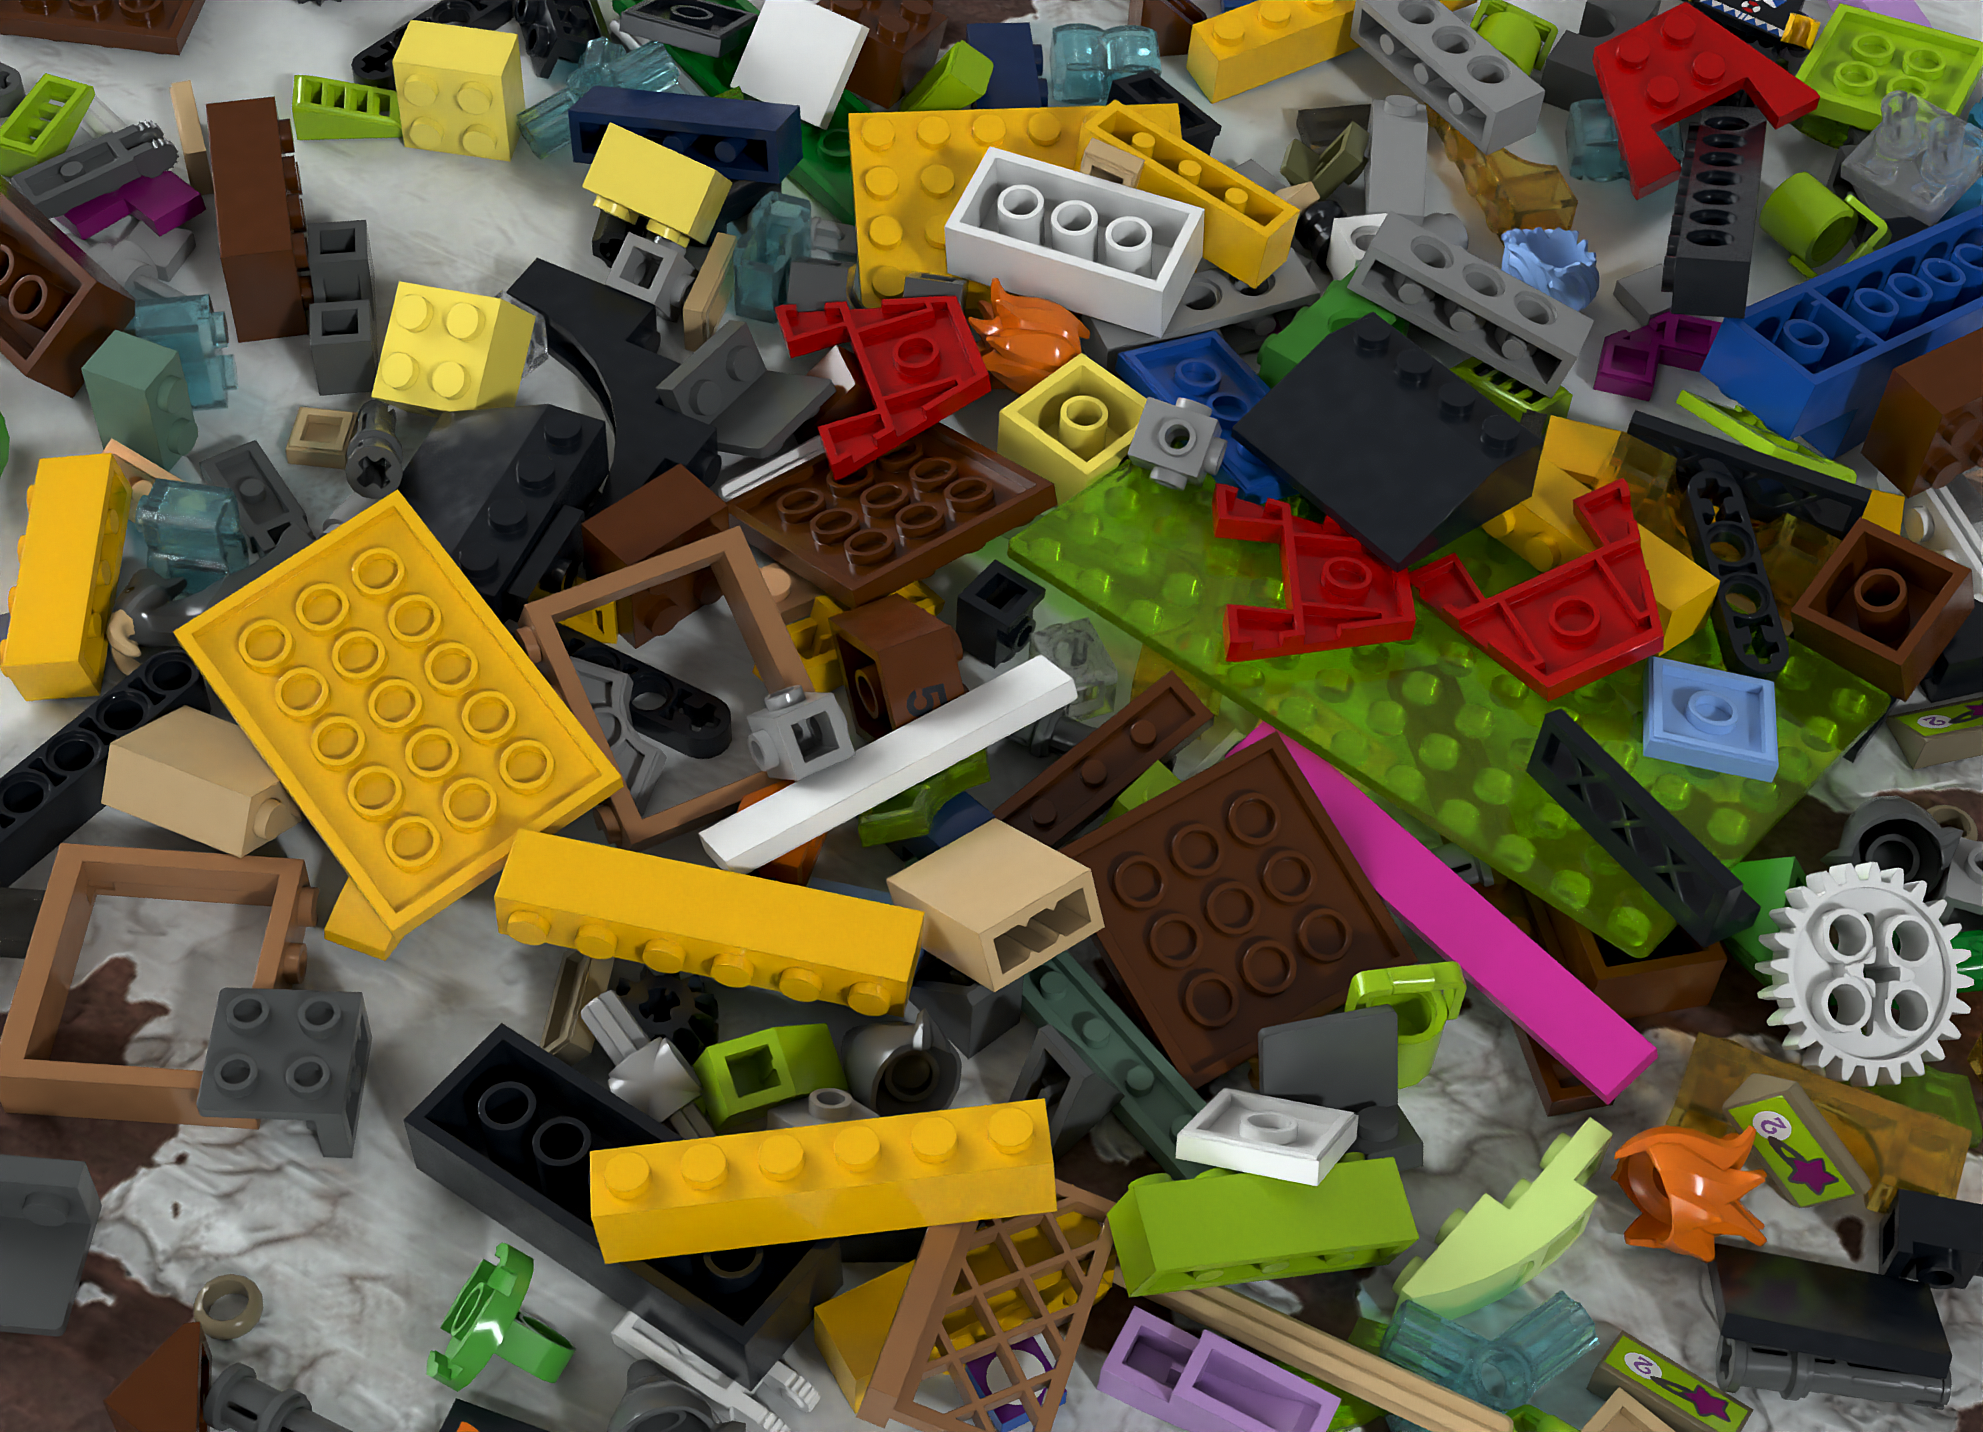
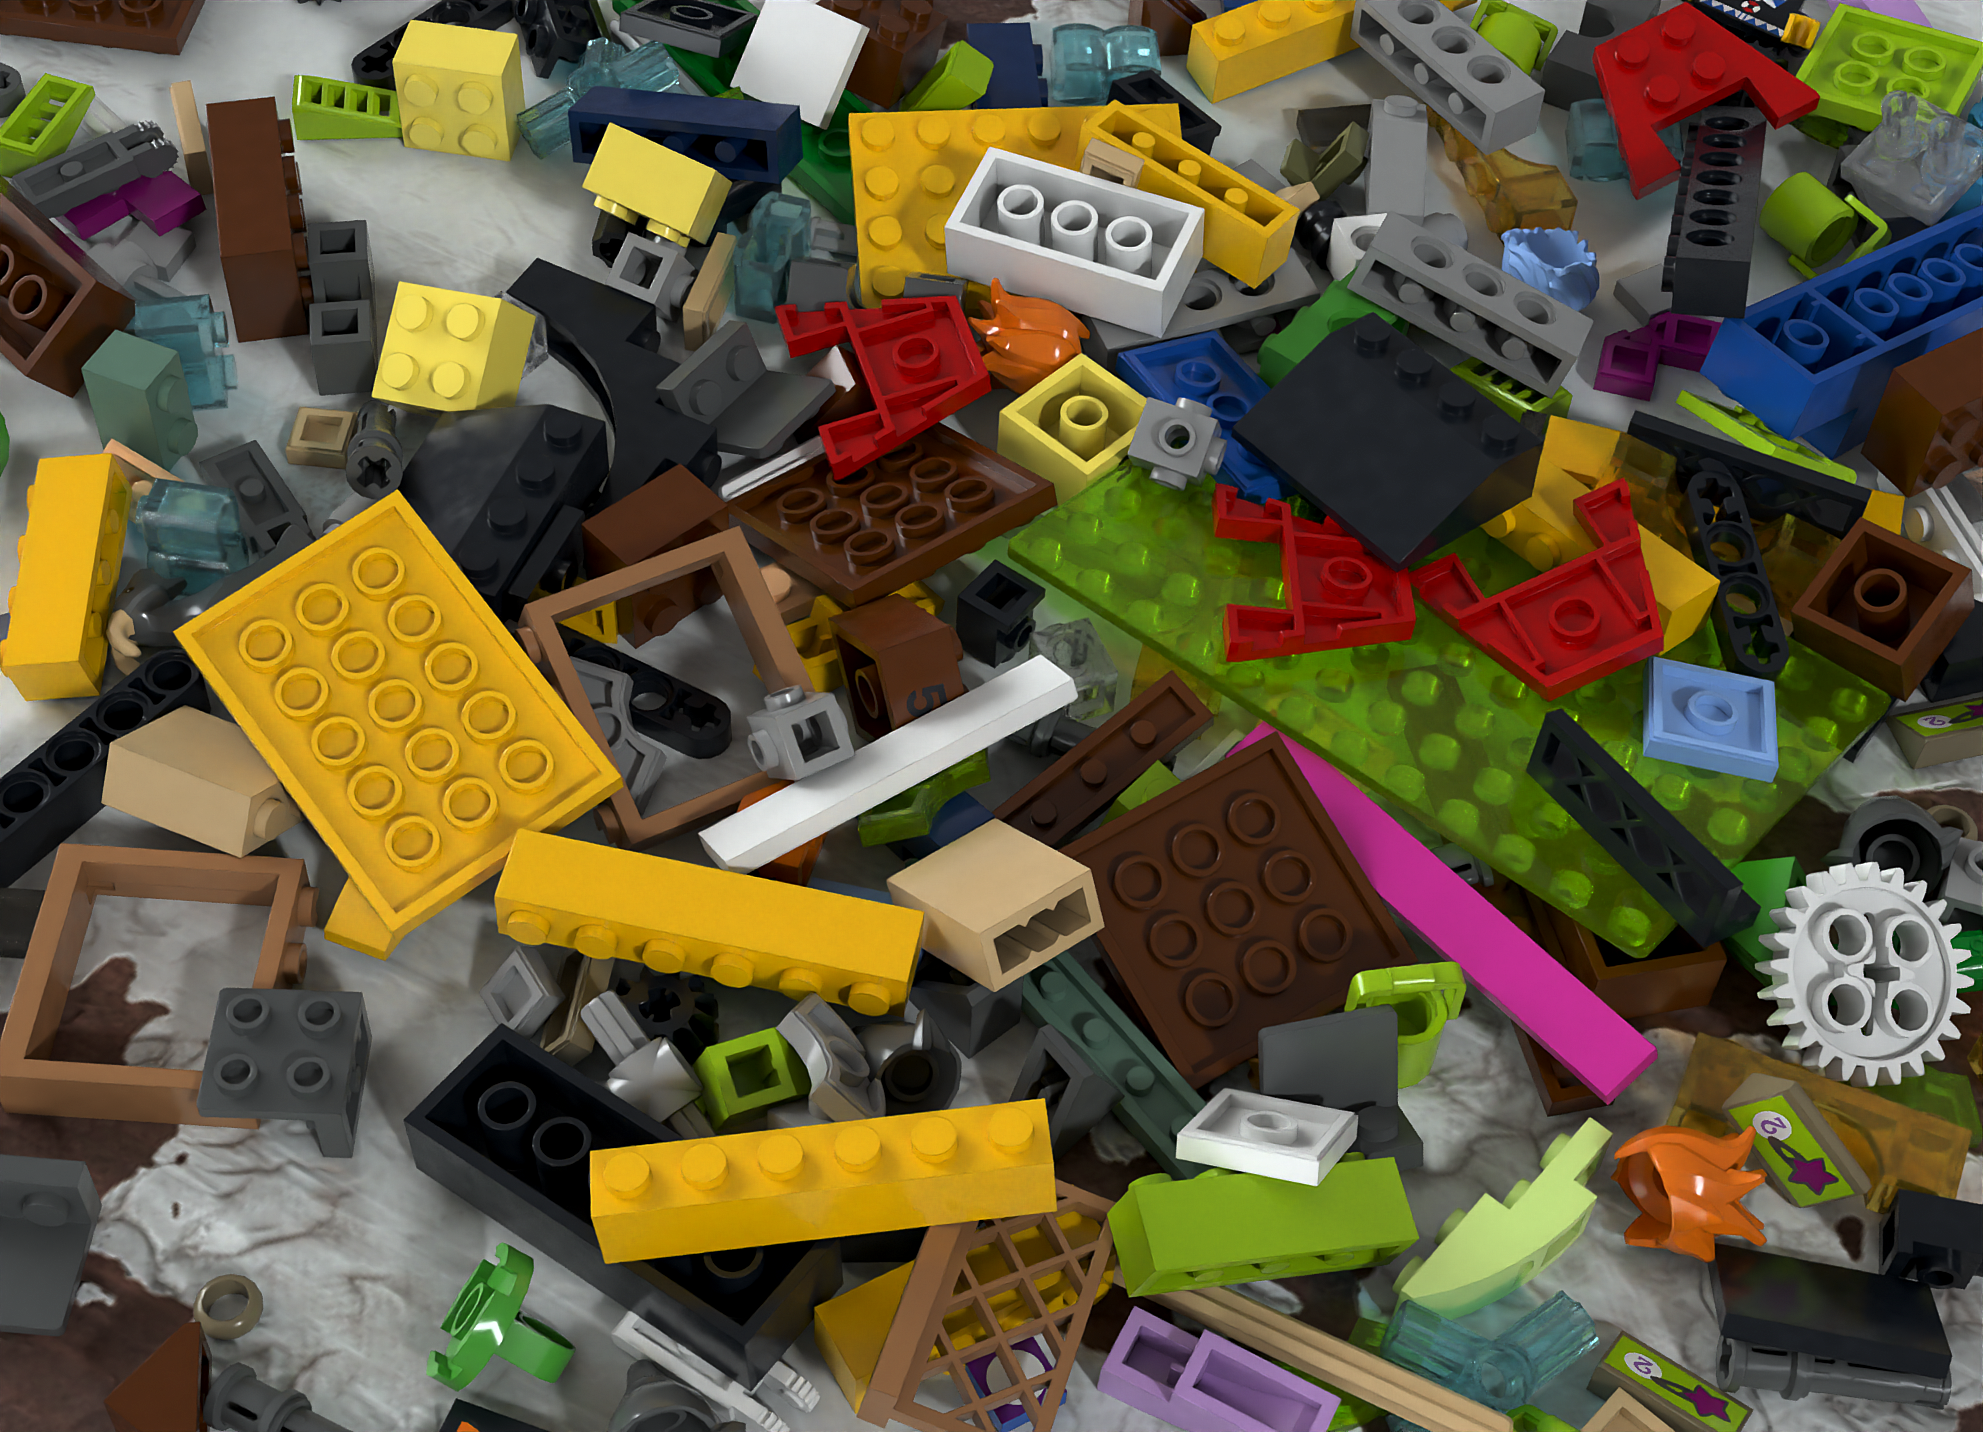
(522, 992): none -> light grey tile
(833, 1061): none -> light grey tile

